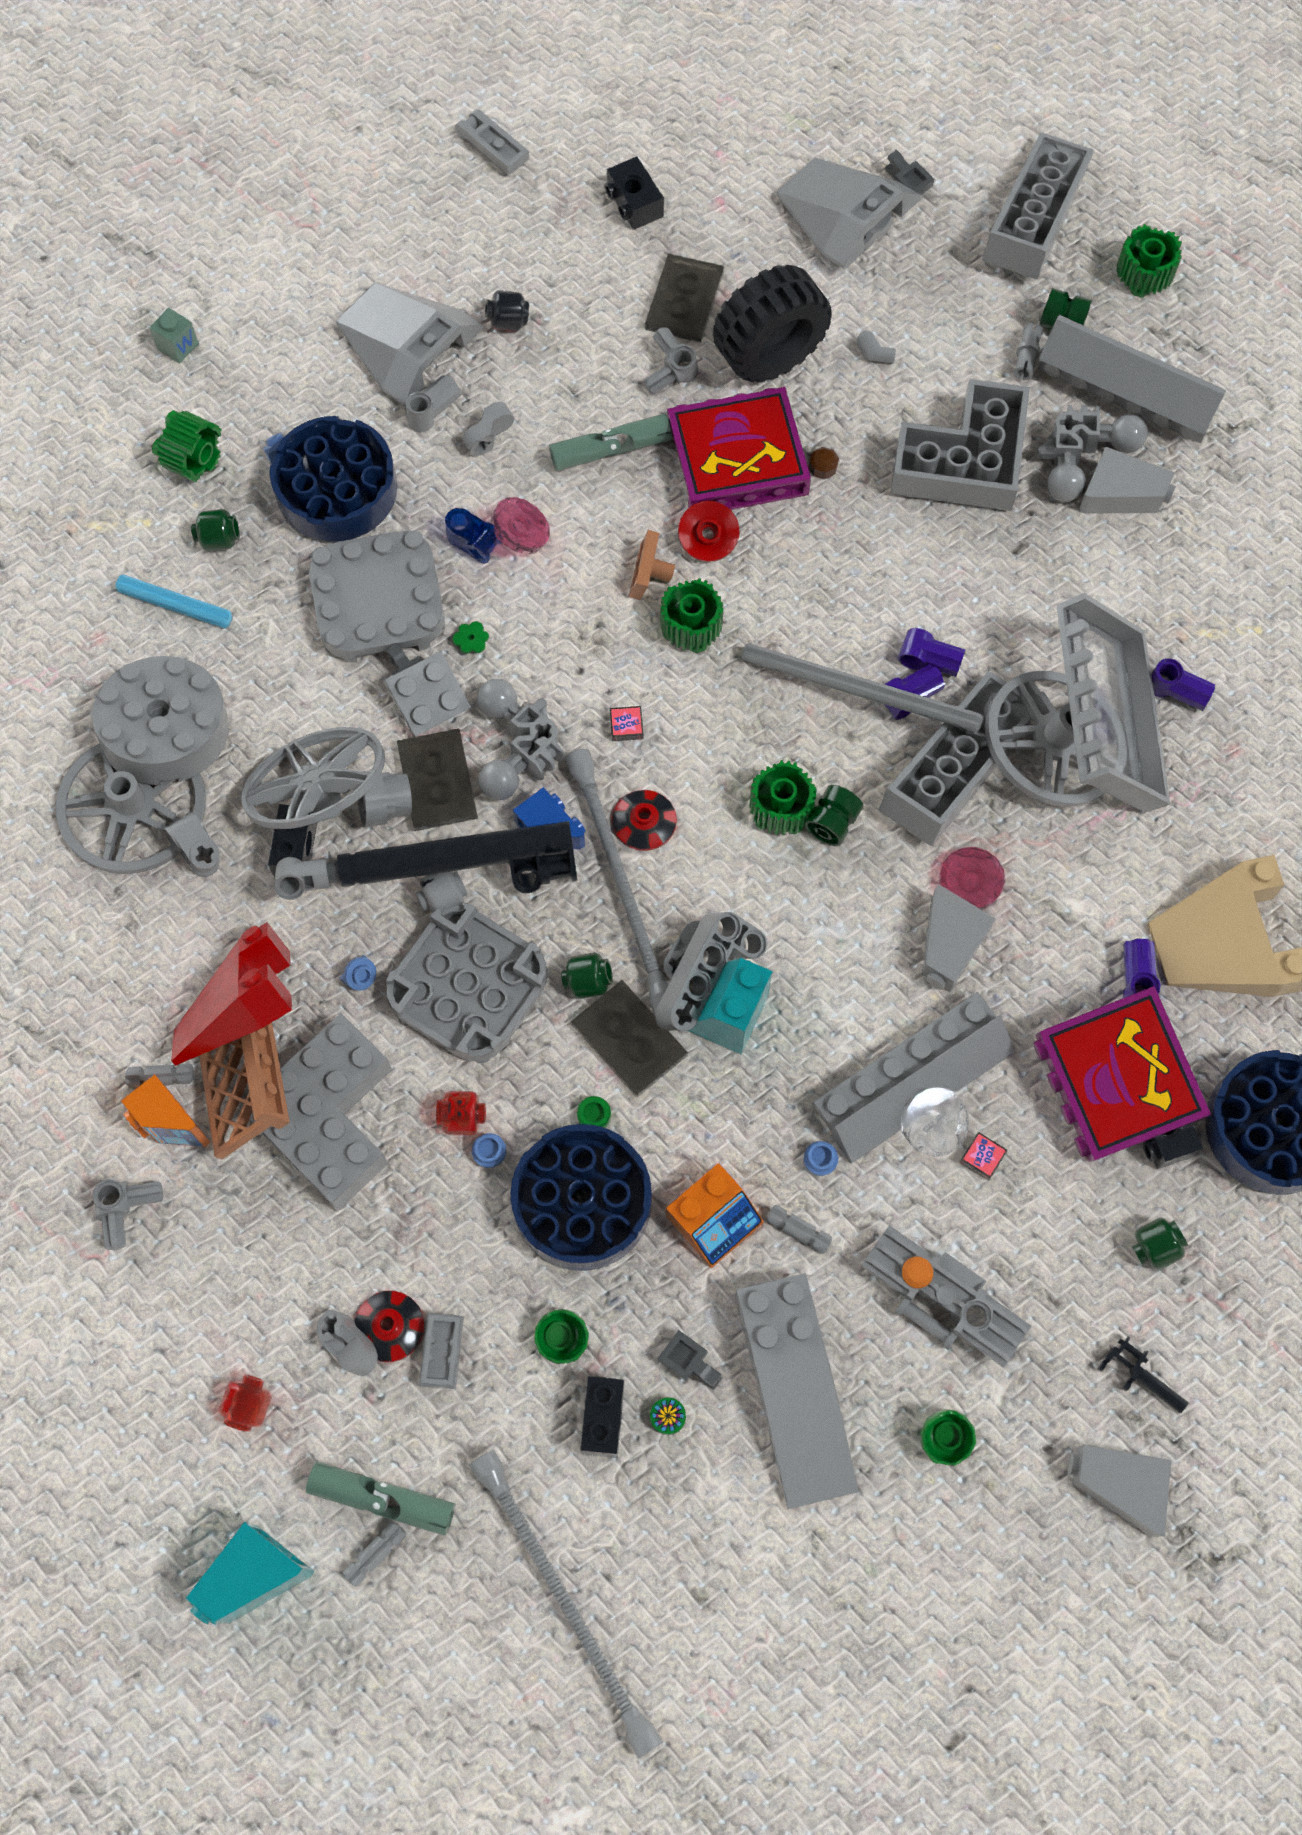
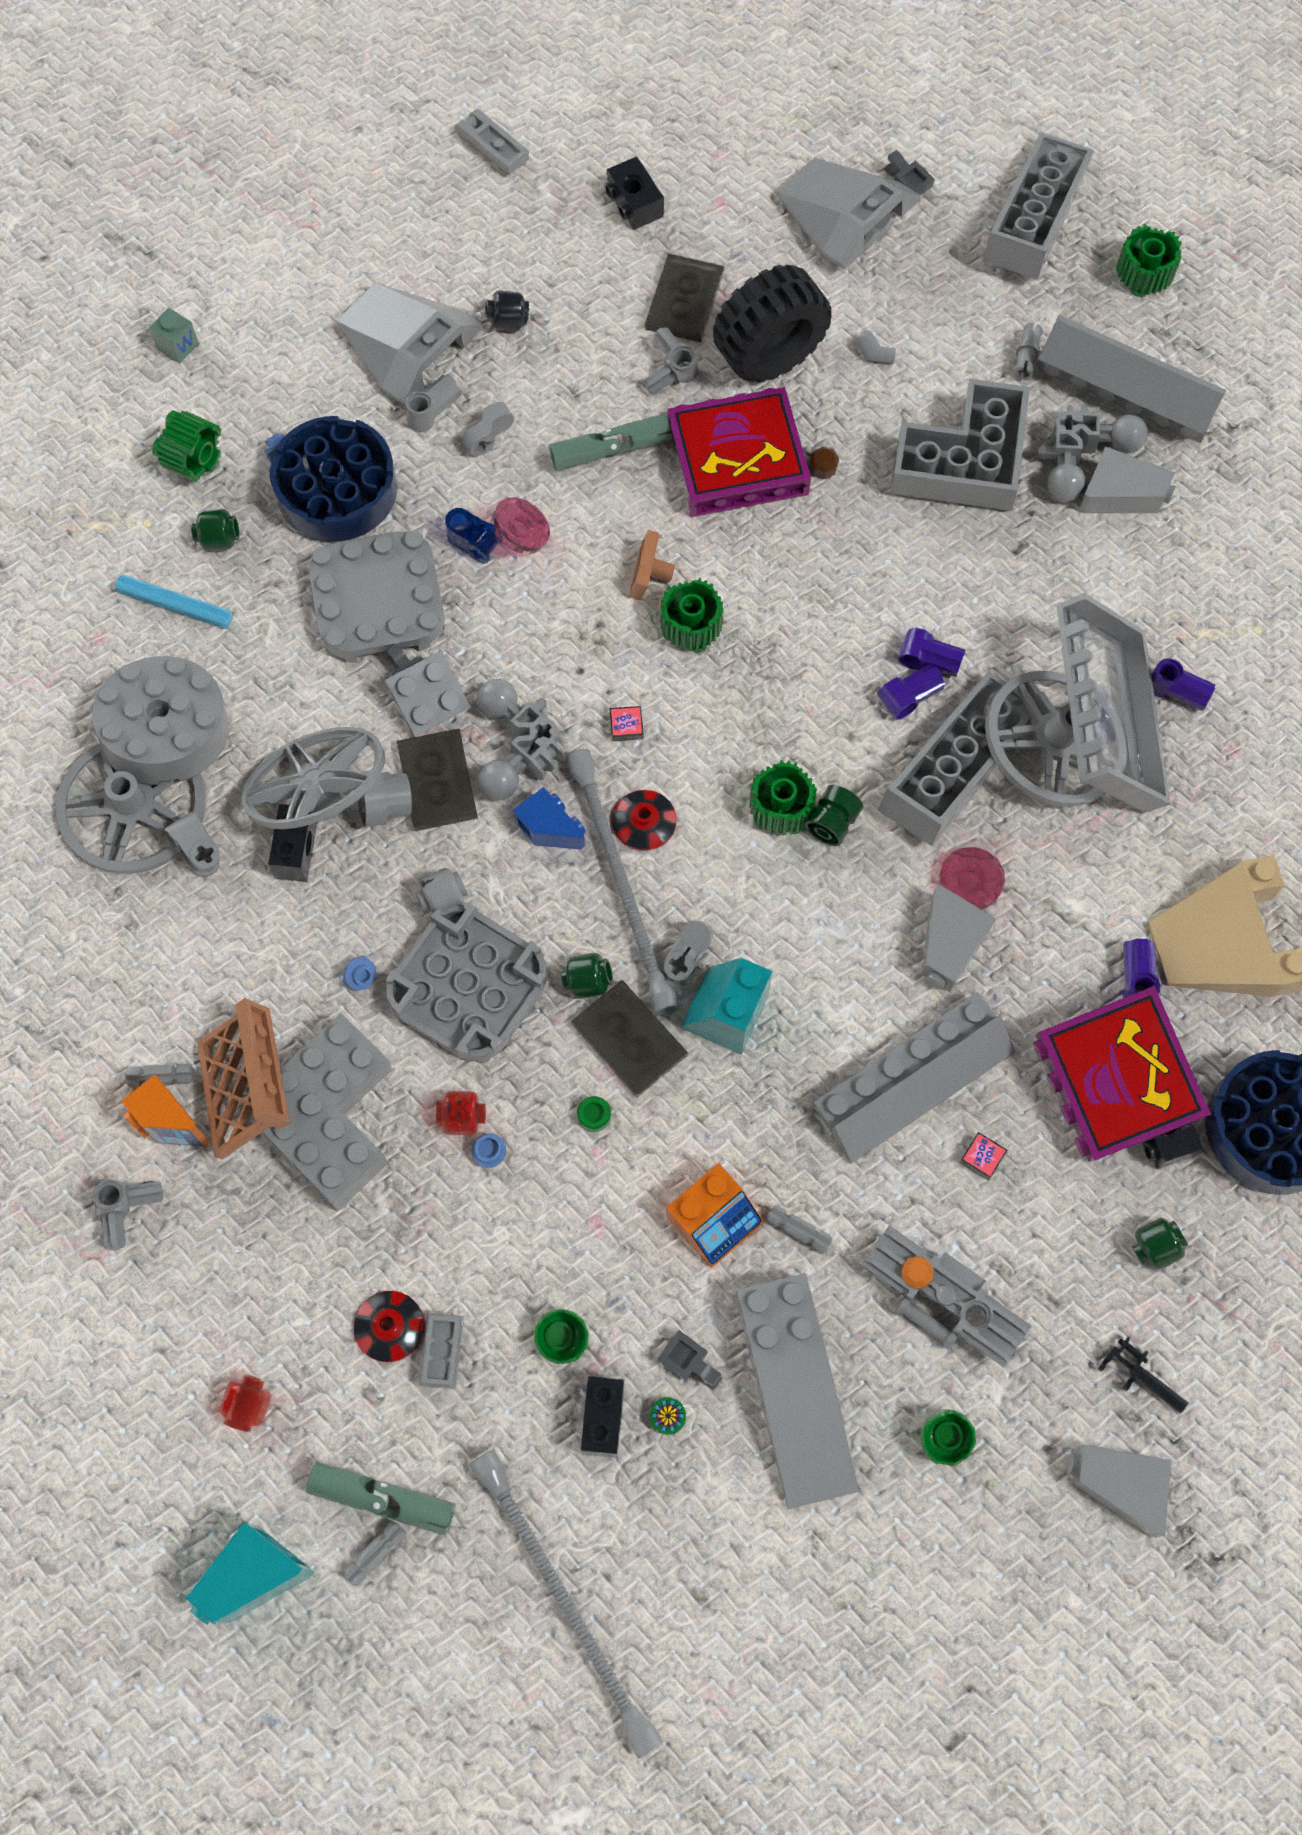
(238, 997): red wedge -> none
(347, 1343): light grey piece -> none
(473, 631): green plant -> none
(539, 849): black piece -> none
(586, 1233): dark blue brick -> none
(681, 1008): light grey beam -> none
(712, 517): red dish -> none
(820, 1158): medium blue plate -> none
(862, 687): light grey axle -> none
(935, 1121): clear tile -> none
(1060, 304): dark green wheel -> none

